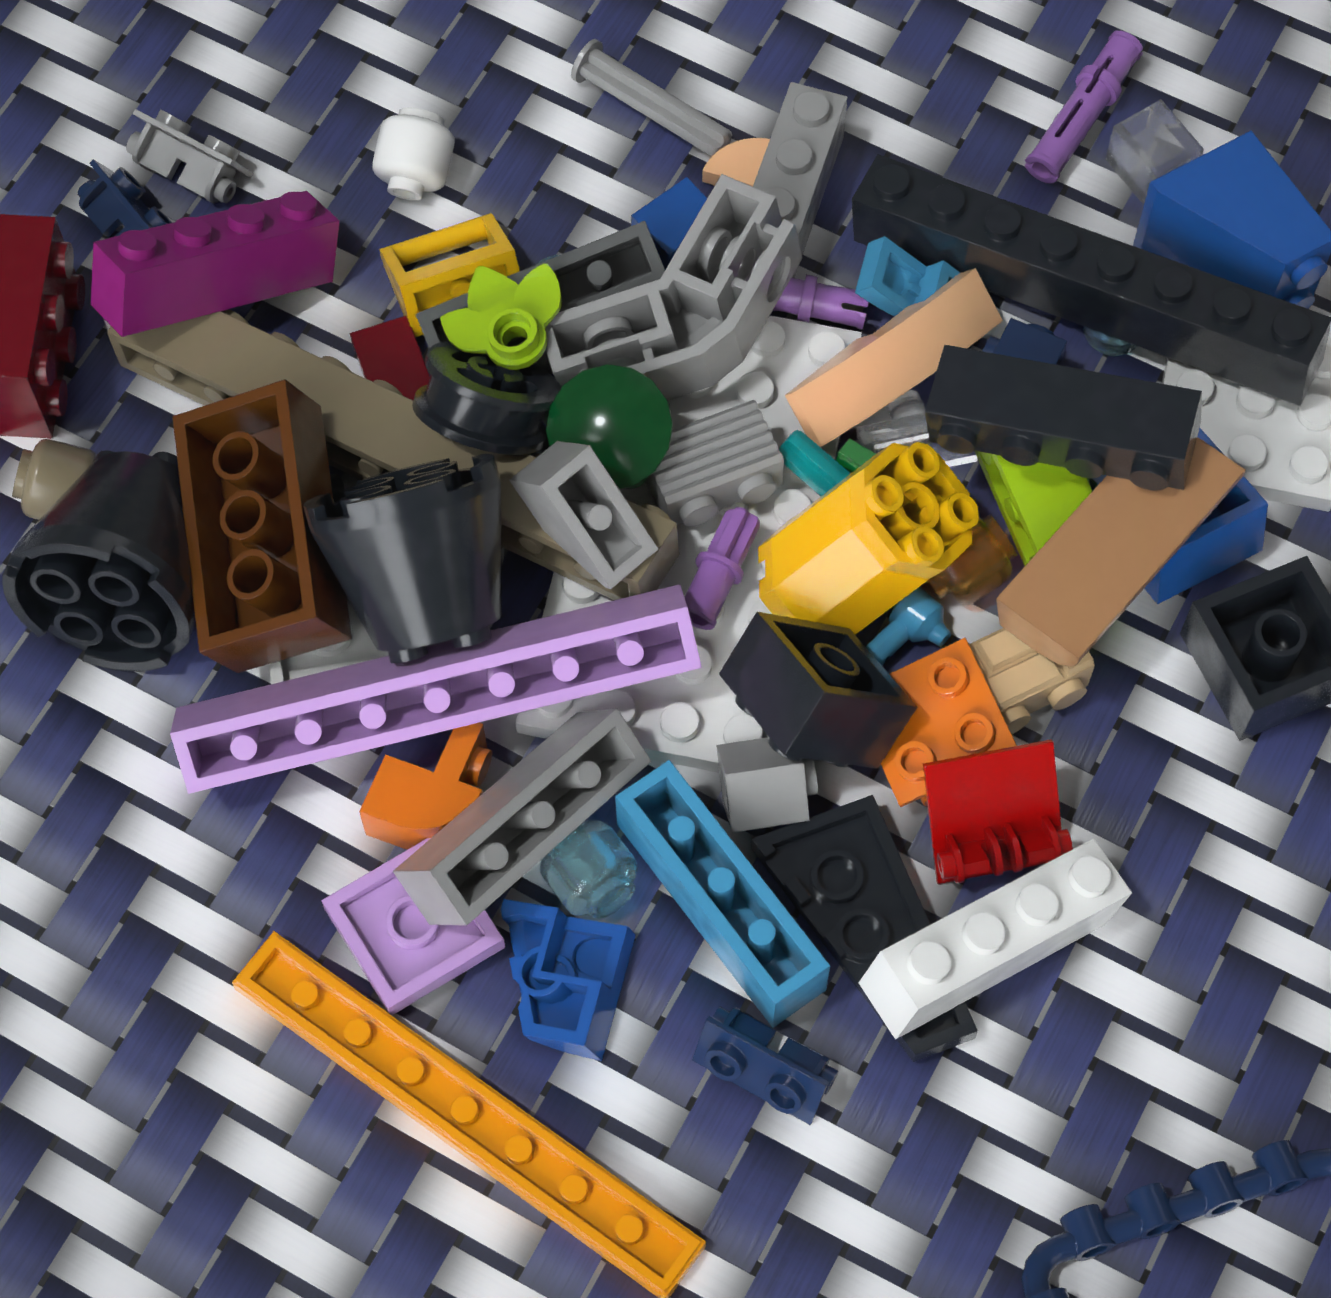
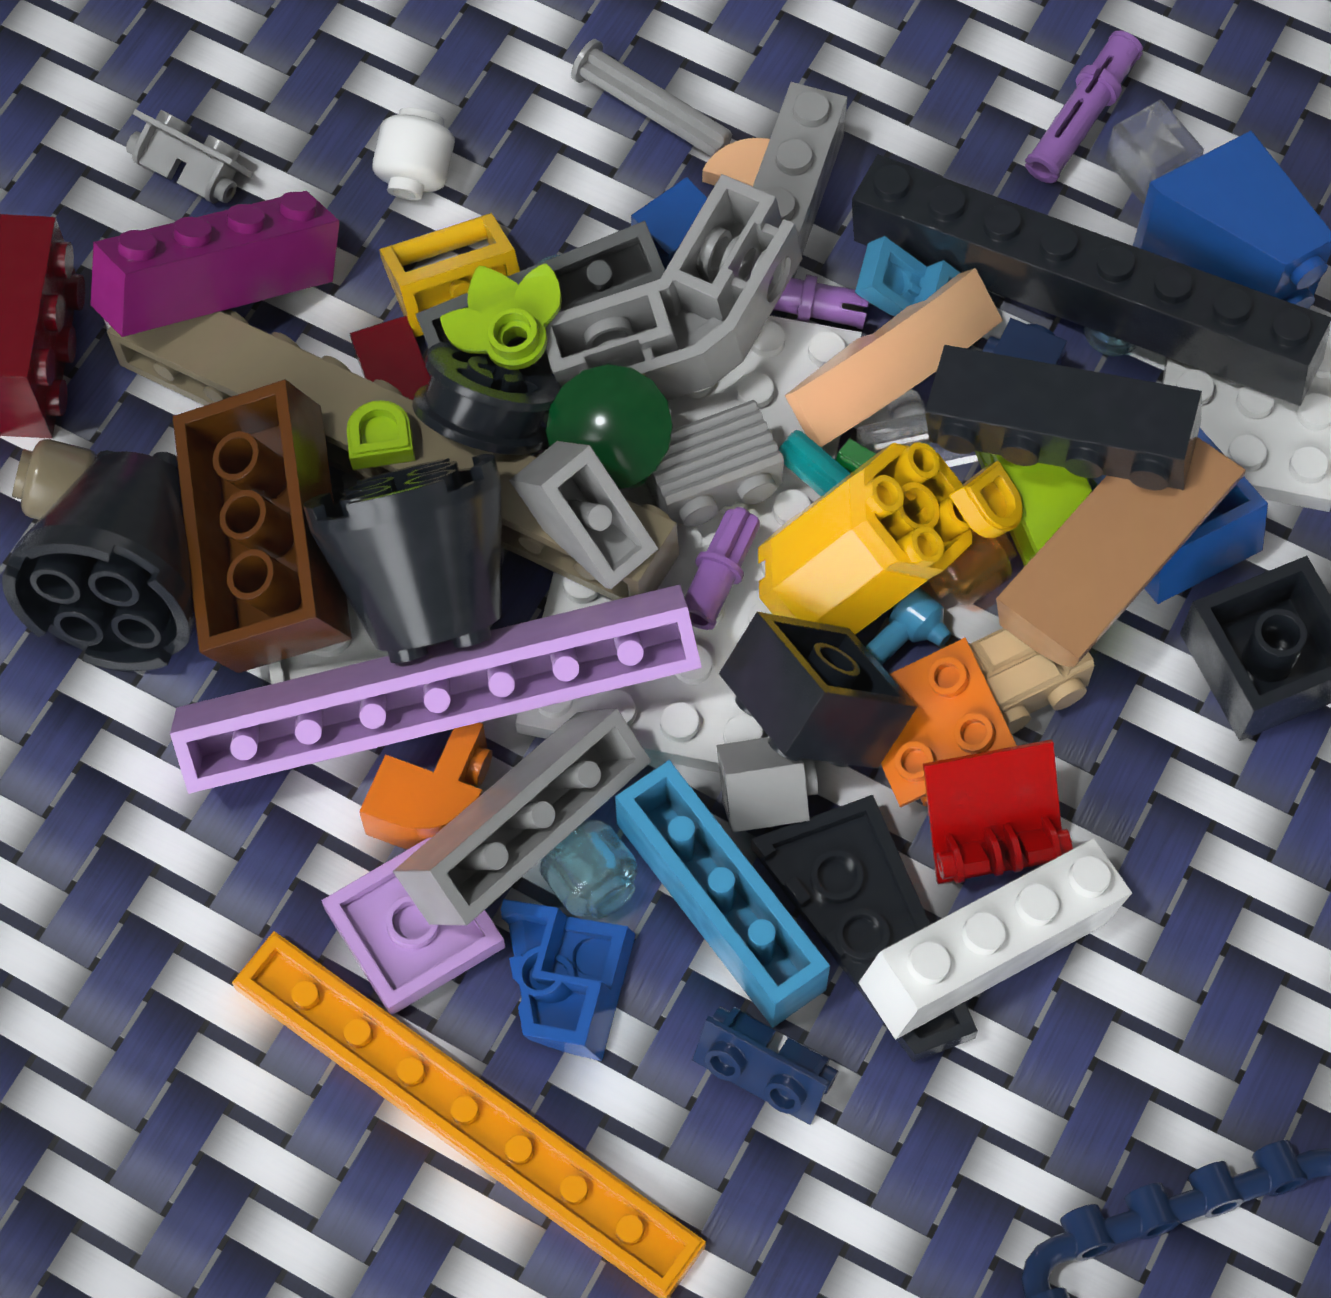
(117, 201): dark blue hinge -> none
(379, 435): none -> lime tile
(989, 502): none -> yellow tile

